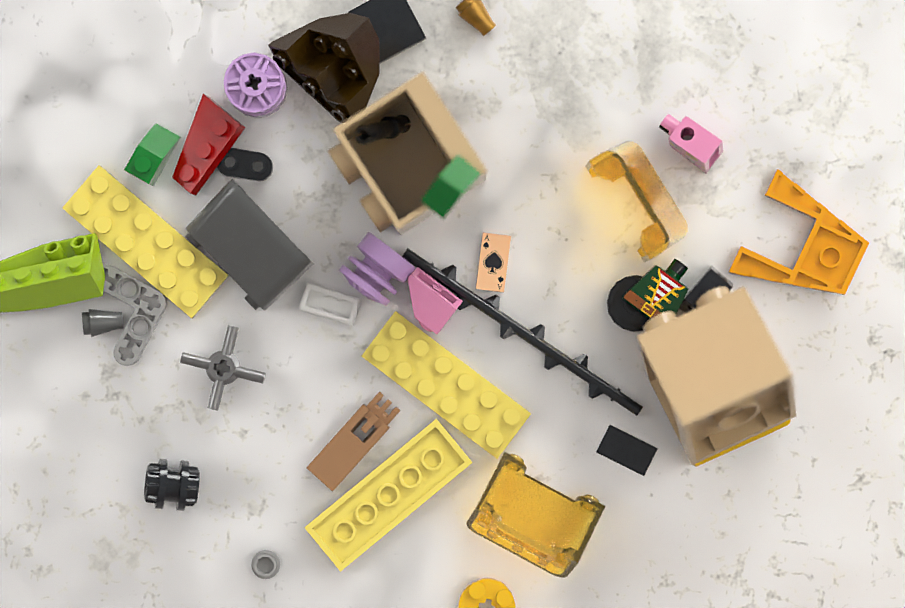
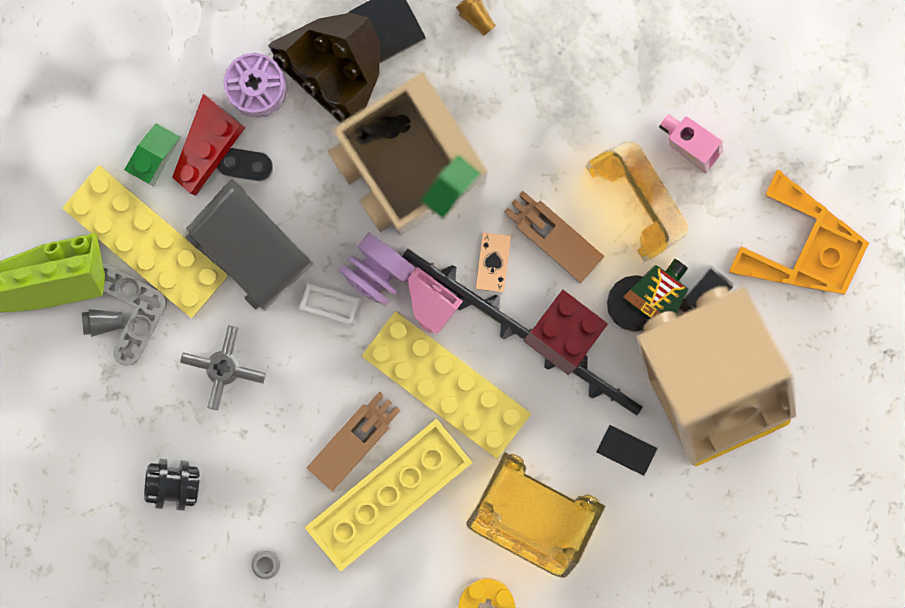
(562, 242): none -> medium nougat hinge
(565, 332): none -> dark red brick

